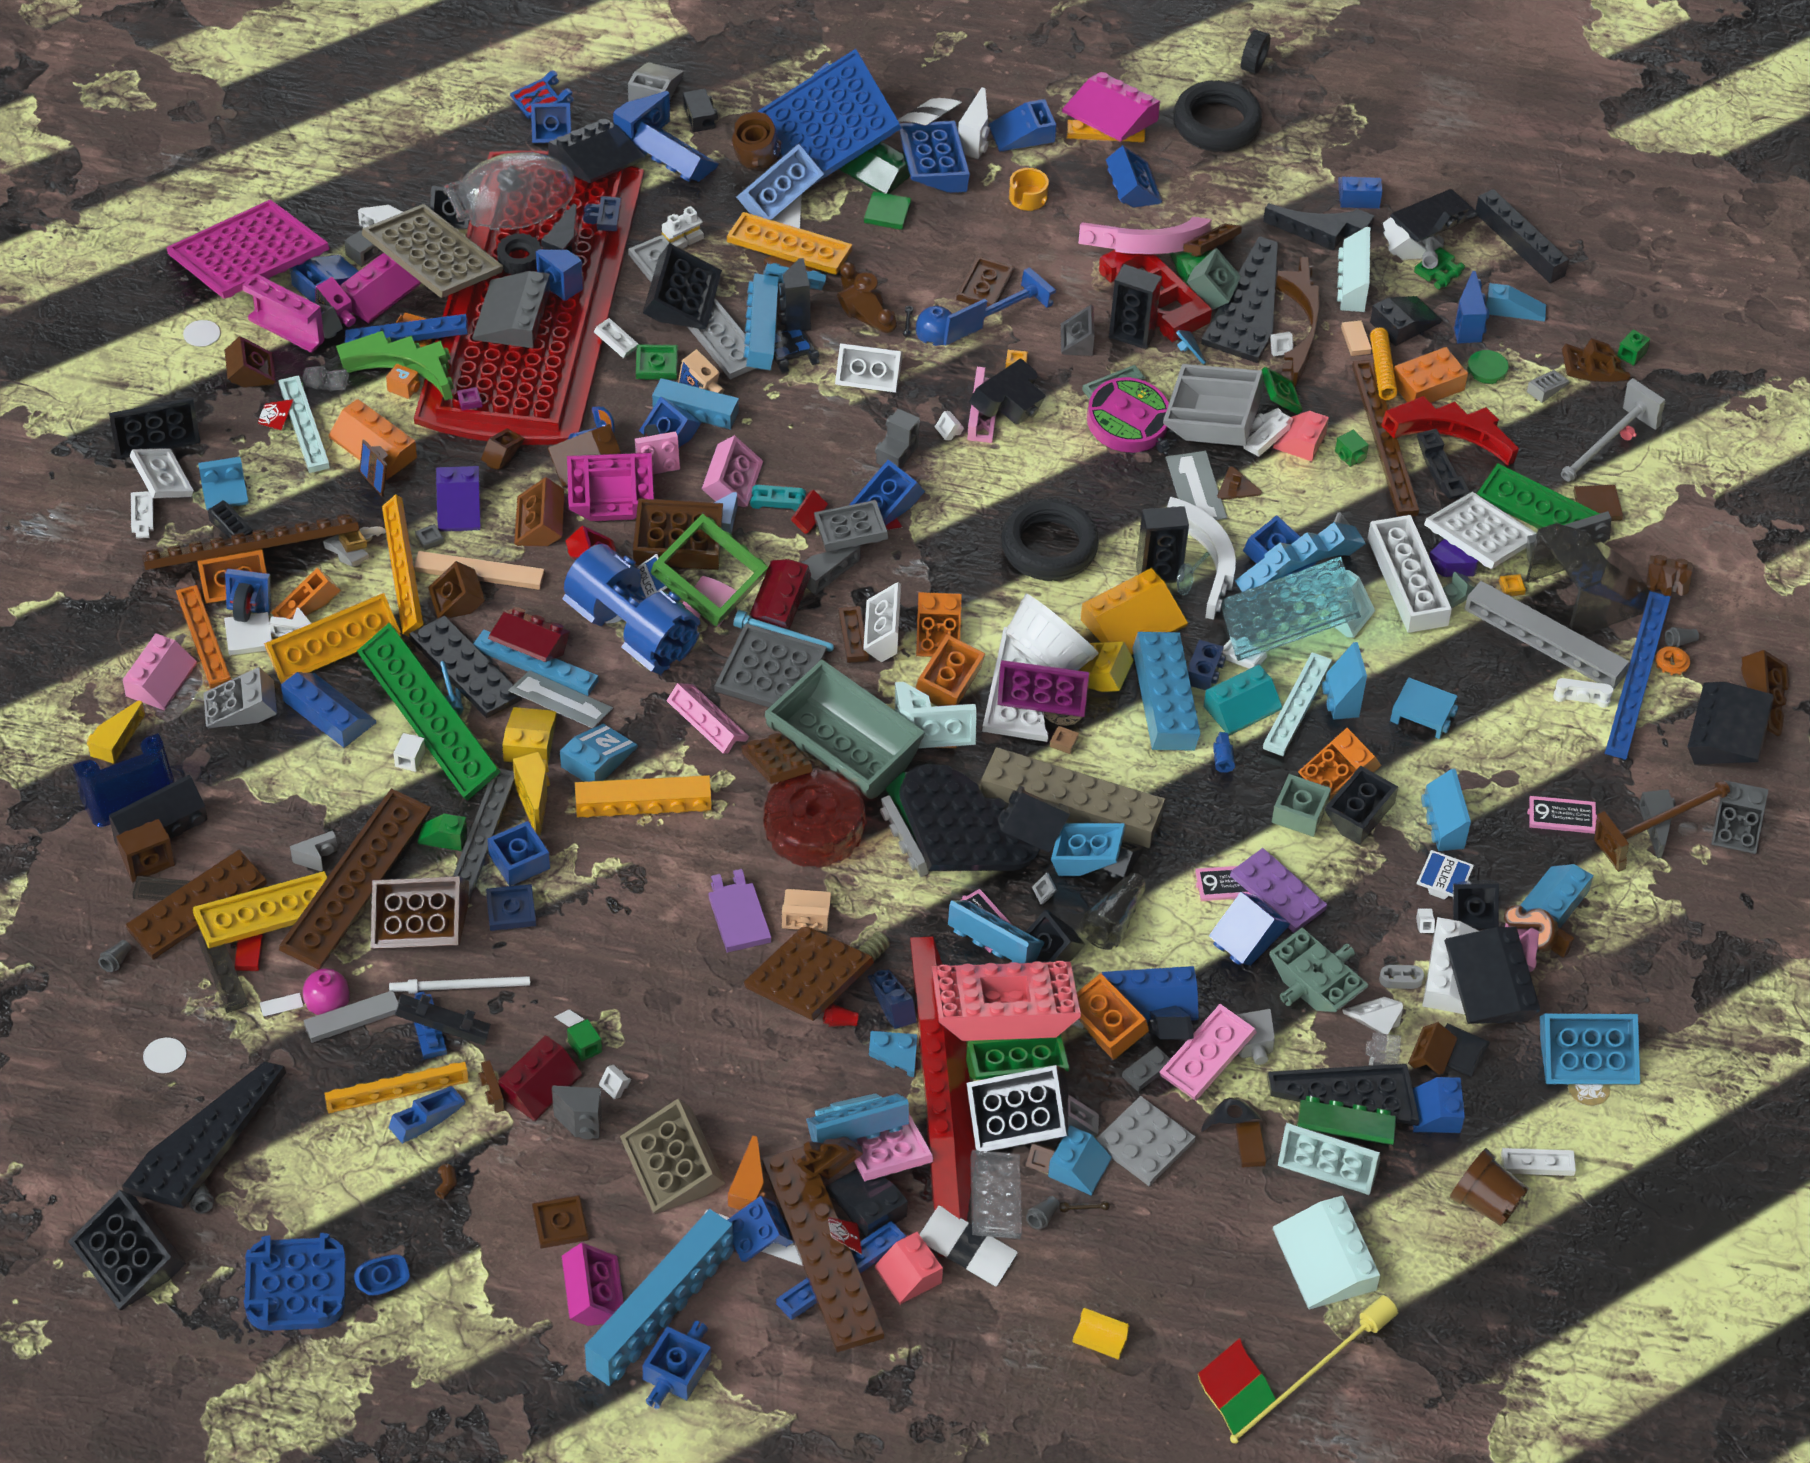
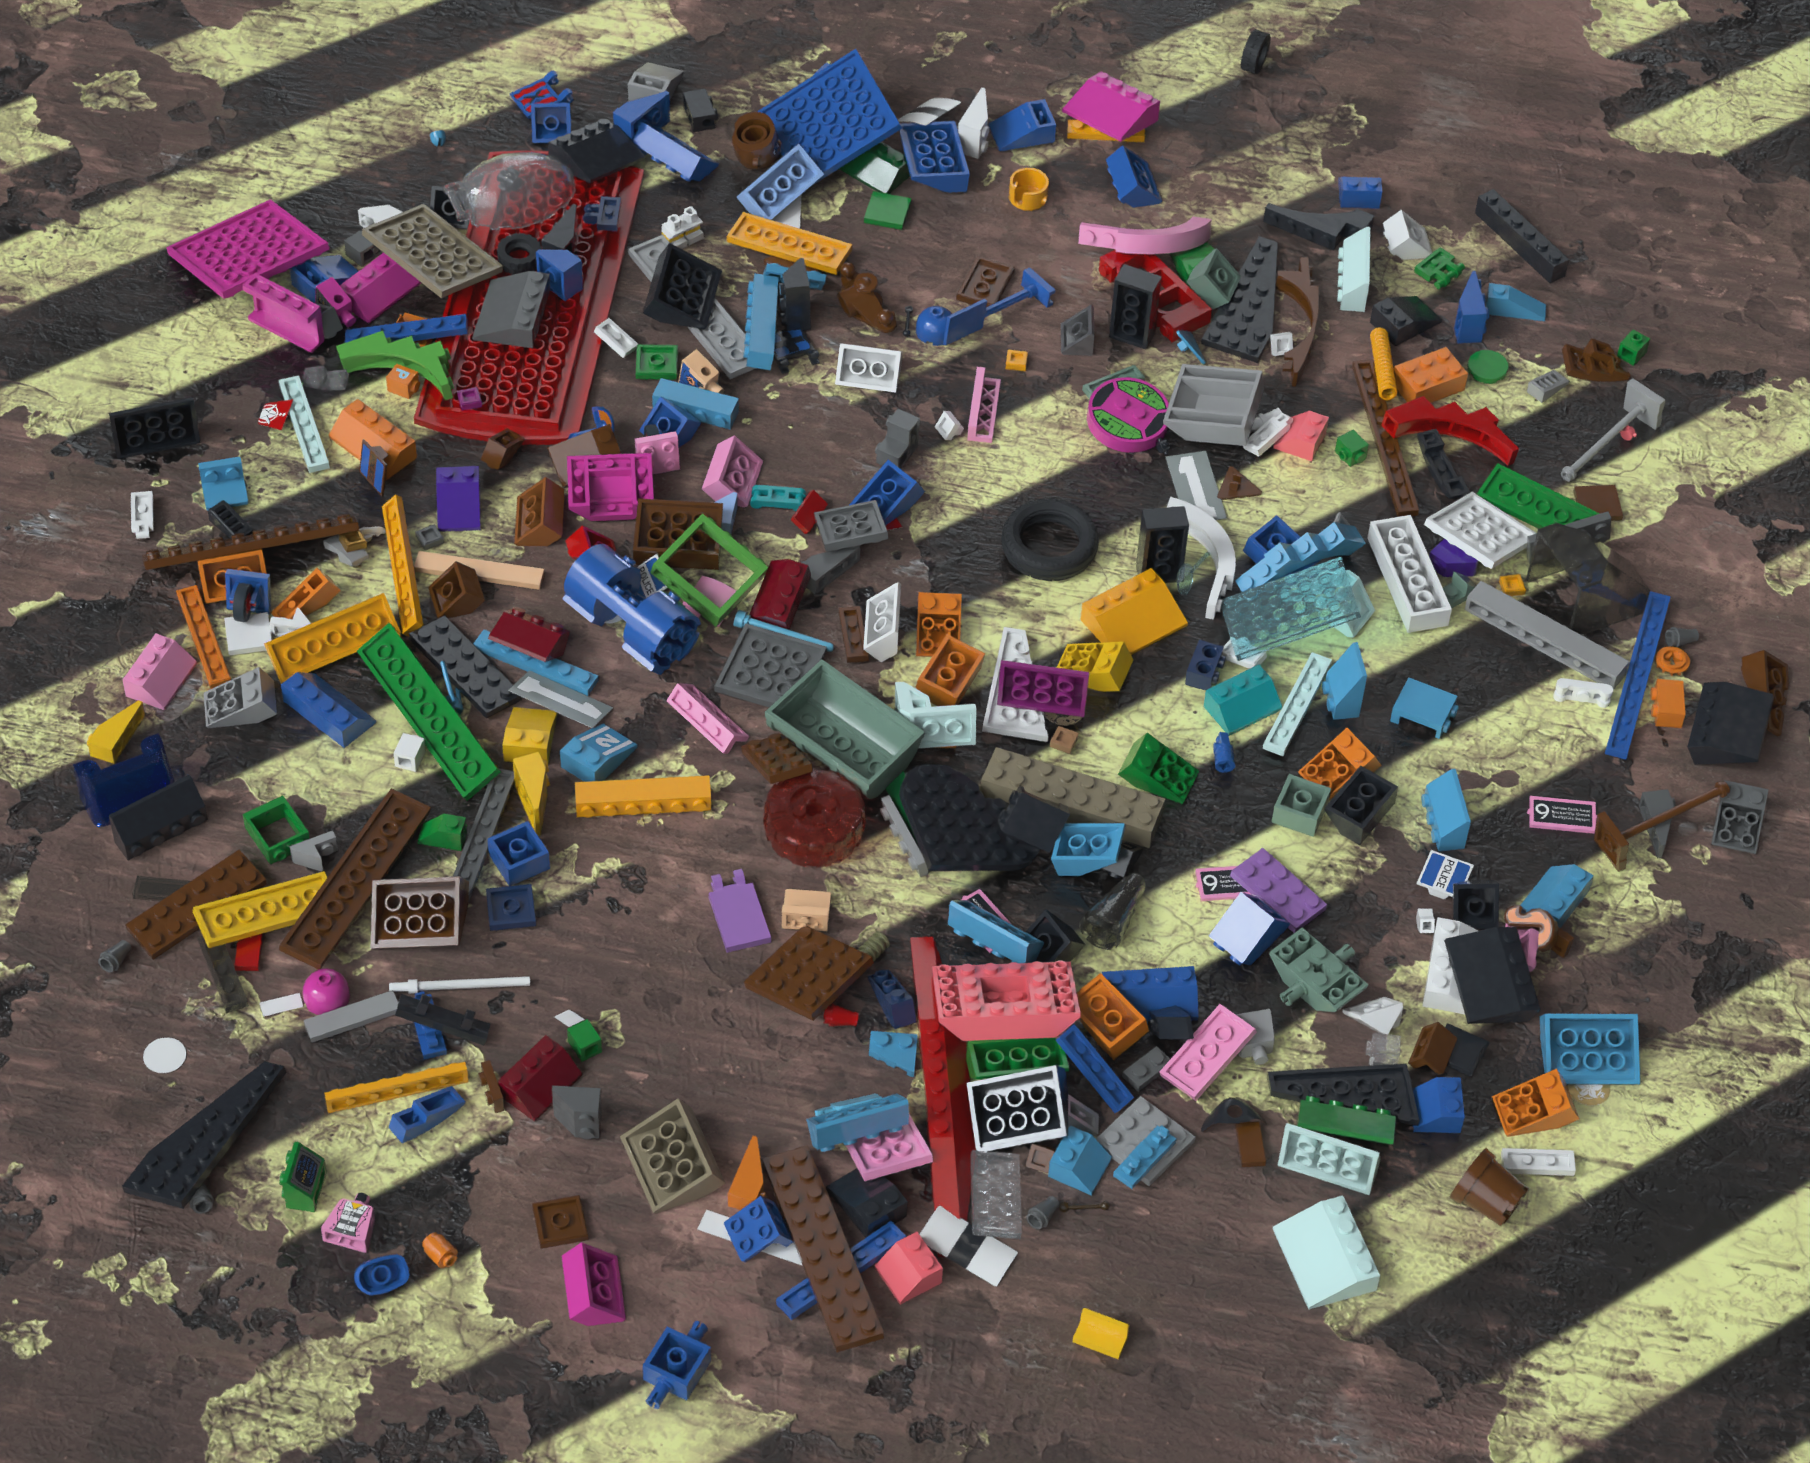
(126, 1250): black slope -> none
(145, 850): reddish brown slope -> none
(161, 473): white plate -> none
(201, 333): white sticker -> none
(249, 364): reddish brown slope -> none
(276, 809): none -> green window
(295, 1283): blue tile -> none
(302, 1178): none -> green slope
(350, 1223): none -> bright pink torso
(438, 137): none -> dark azure hinge
(440, 1250): none -> orange brick
(449, 1180): reddish brown arm -> none
(614, 1081): white tile -> none
(659, 1298): dark azure brick -> none
(828, 1157): reddish brown plate -> none
(845, 1233): red sticker -> none
(1010, 393): black brick -> none
(1044, 888): light grey slope -> none
(1047, 638): white piece -> none
(1094, 1068): none -> blue plate
(1144, 1156): none -> dark azure plate
(1158, 769): none -> green slope
(1166, 691): dark azure brick -> none
(1212, 239): reddish brown plate -> none
(1217, 92): black tyre -> none
(1242, 1390): flag -> none
(1281, 390): green plate -> none
(1356, 338): light nougat tile -> none
(1401, 976): light grey beam -> none
(1430, 258): light grey bar -> none
(1434, 215): black bracket -> none
(1536, 1105): none -> orange slope
(1668, 703): none -> orange brick
(1669, 575): reddish brown plate -> none

